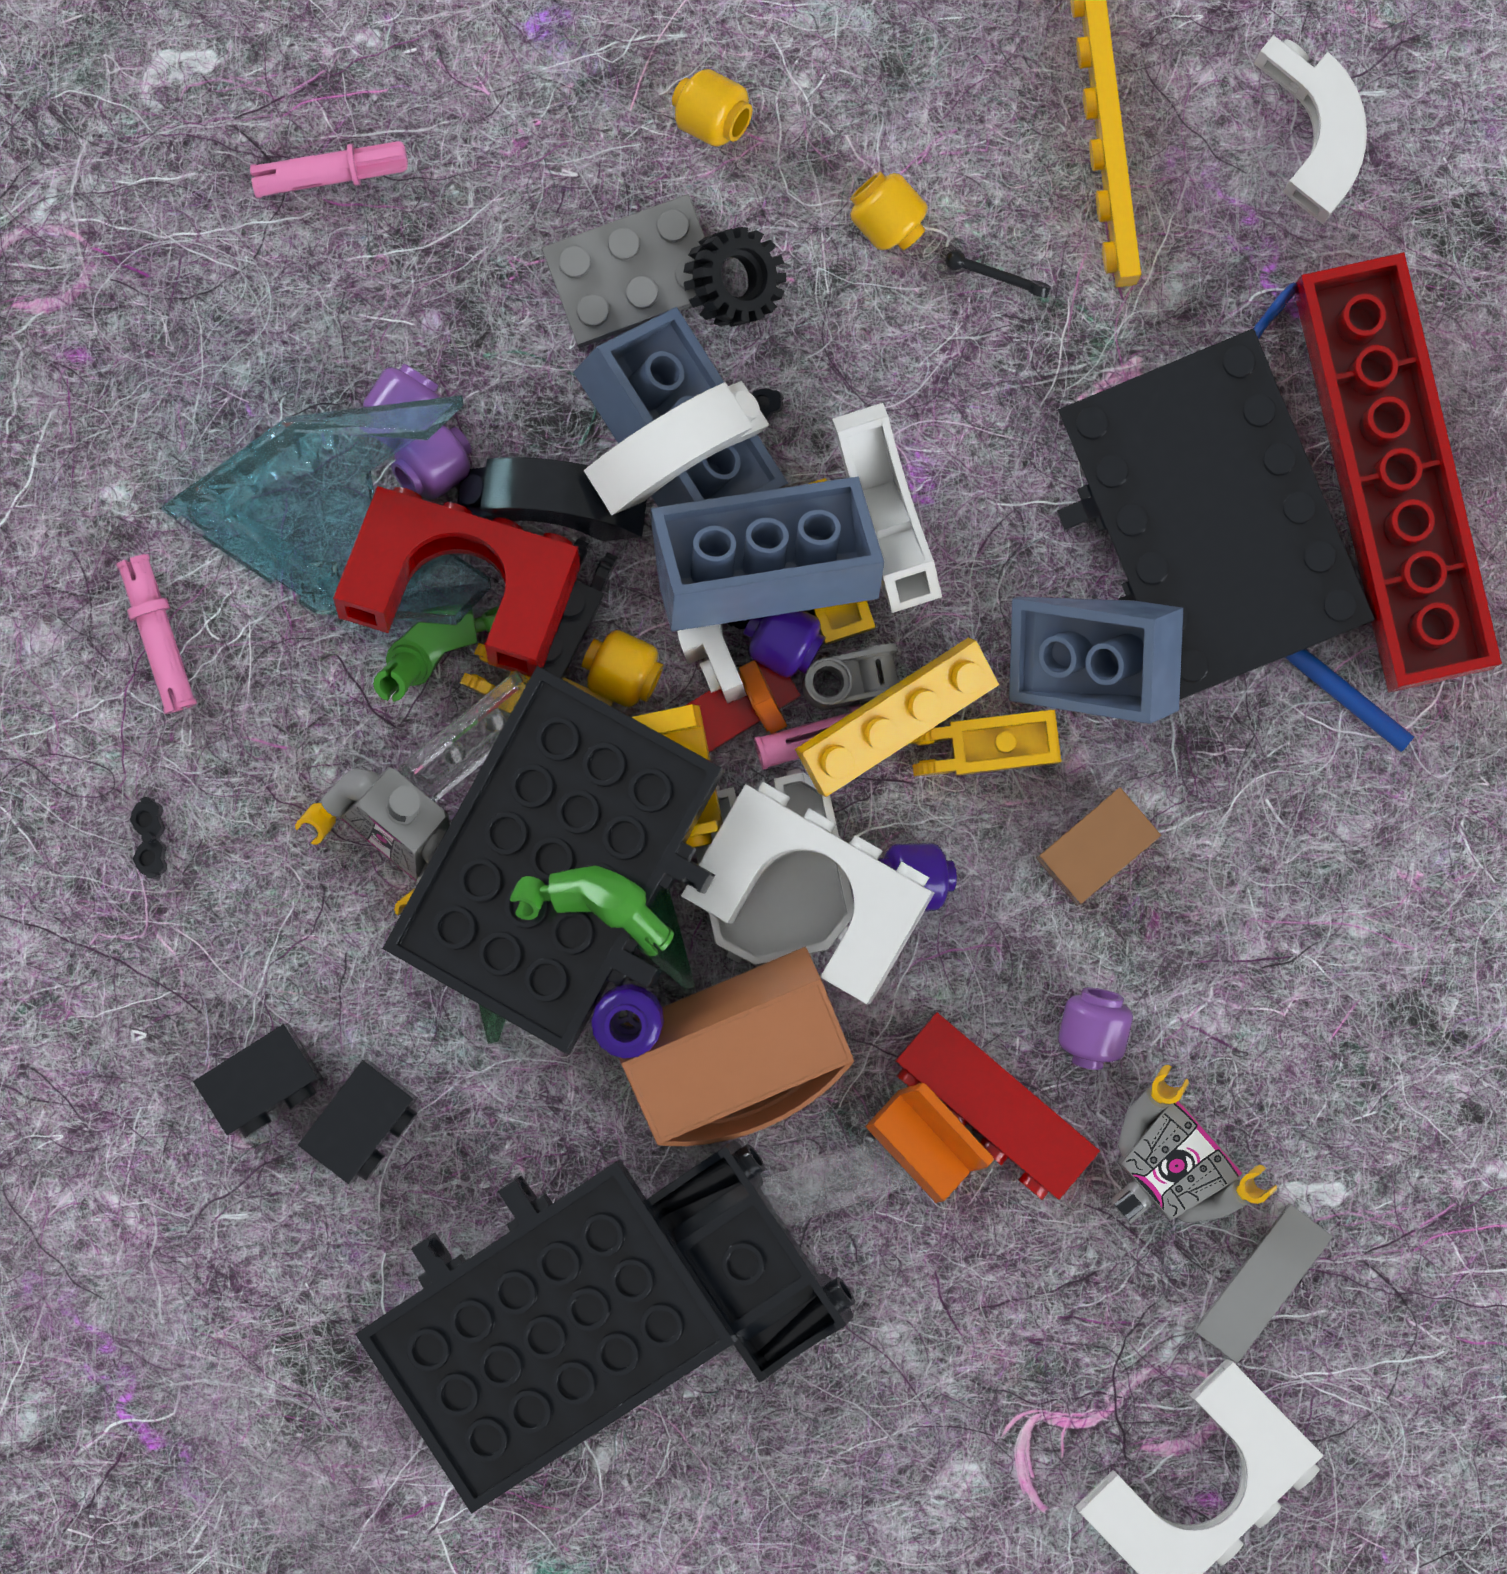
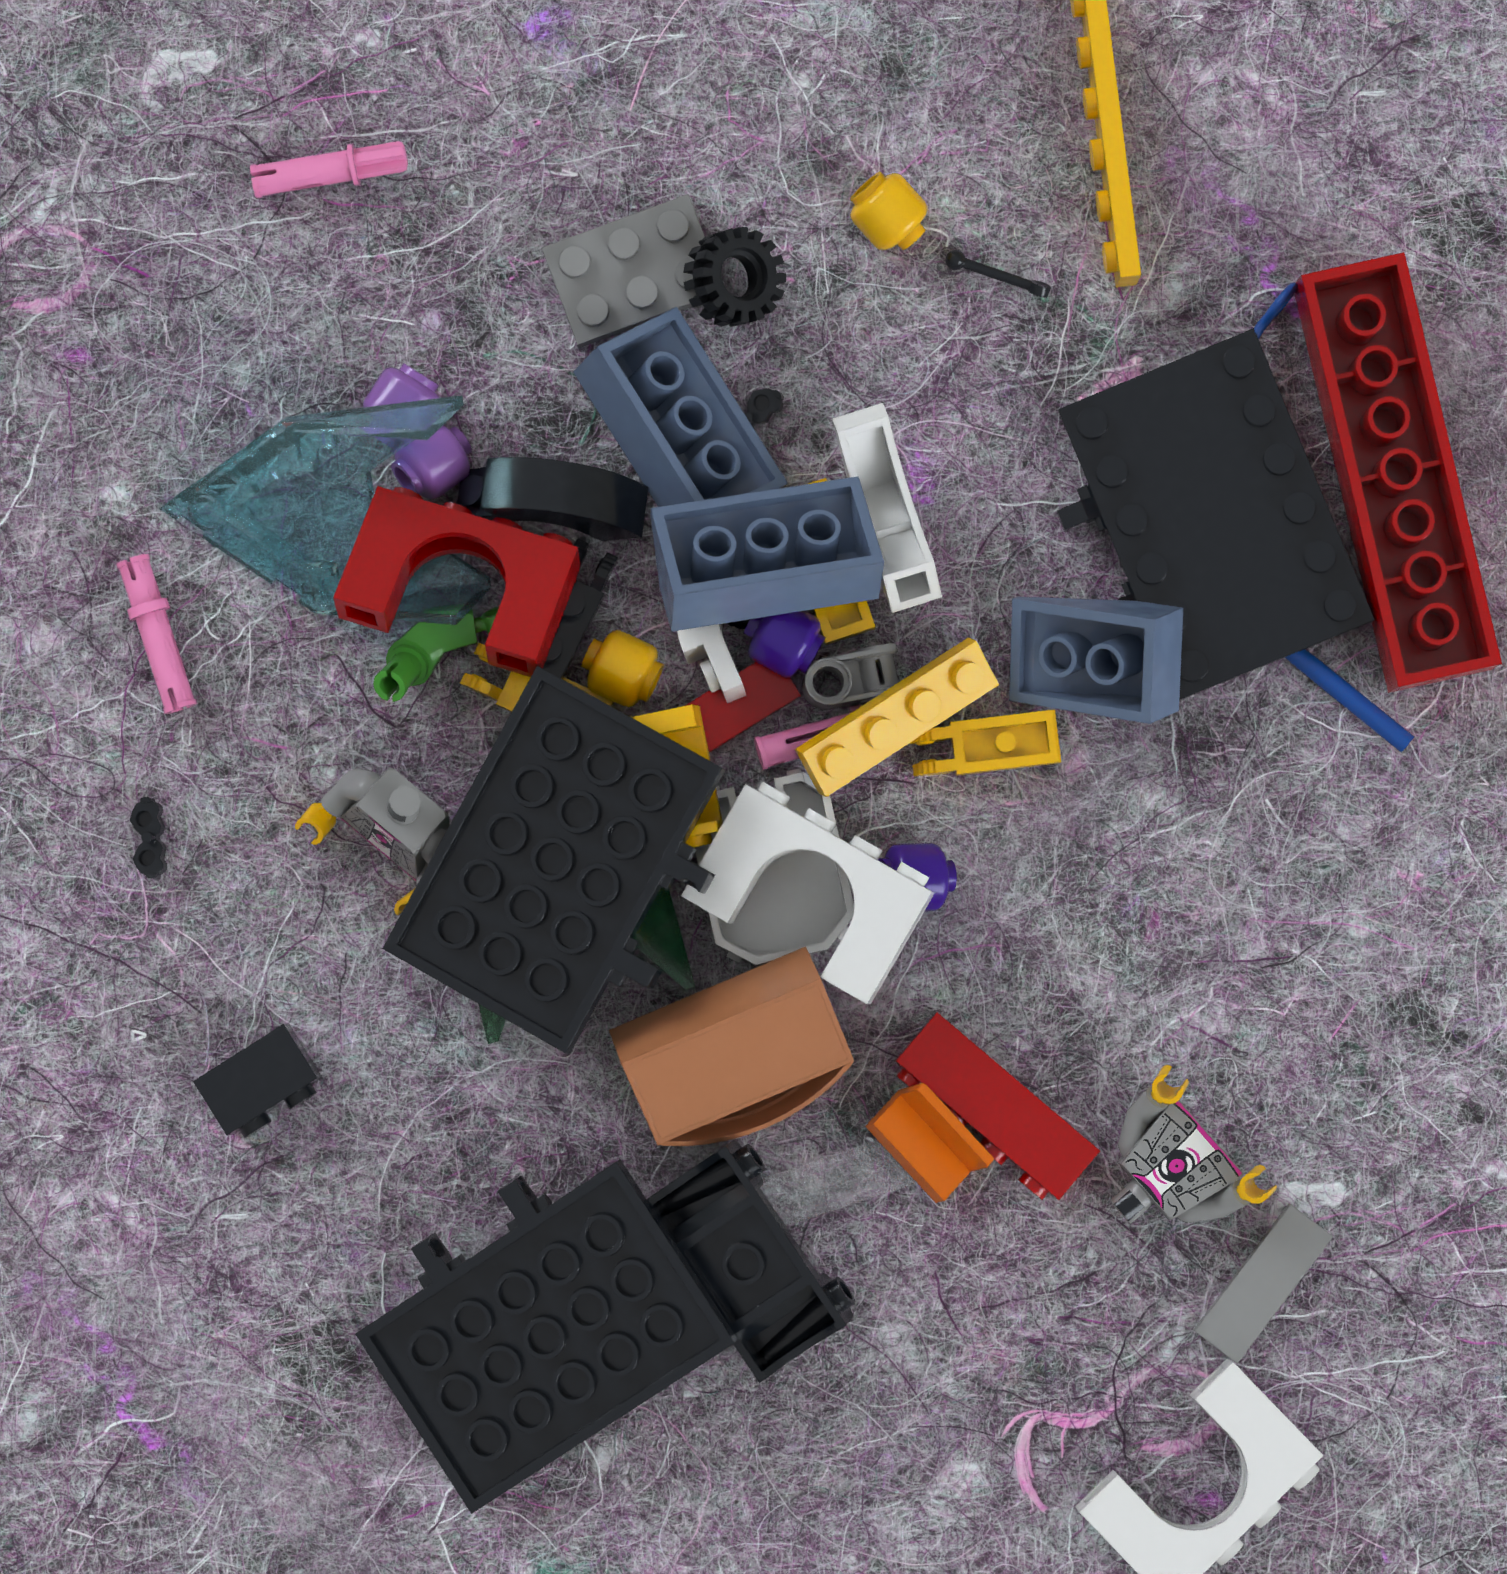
(359, 1123): black brick -> none
(464, 742): clear tile -> none
(600, 891): bright green arm -> none
(619, 1038): dark purple head -> none
(674, 444): white arch -> none
(712, 107): yellow head -> none
(761, 697): orange tile -> none
(1095, 1028): medium lavender head -> none
(1098, 846): medium nougat panel -> none
(1336, 122): white arch -> none

